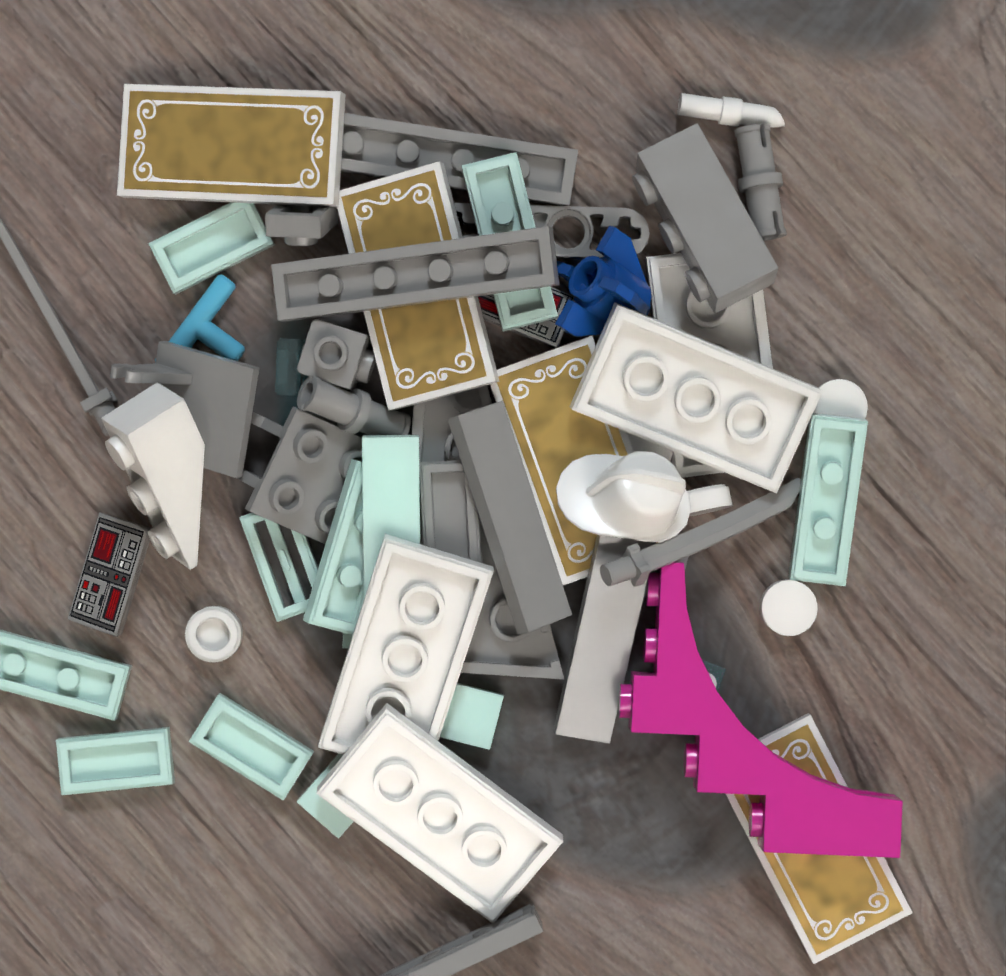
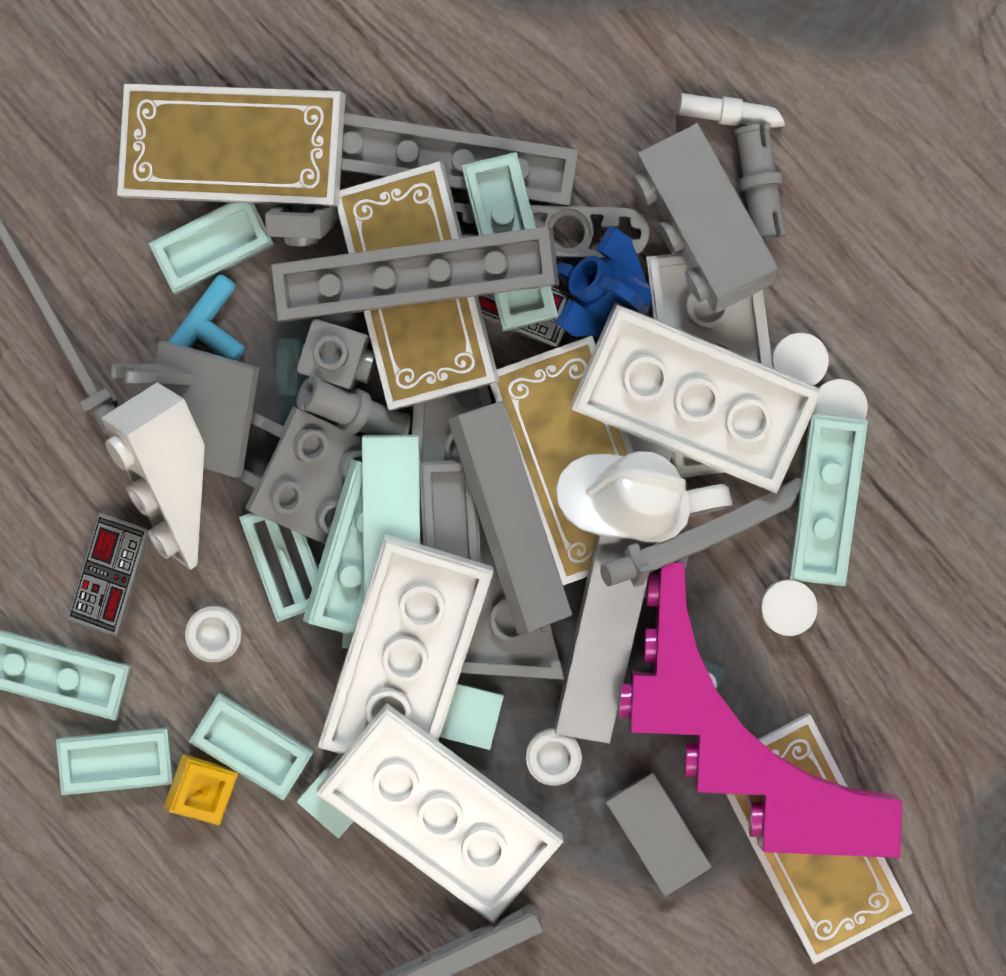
(200, 790): none -> yellow tile
(553, 757): none -> white tile
(658, 833): none -> light grey tile
(801, 357): none -> white tile

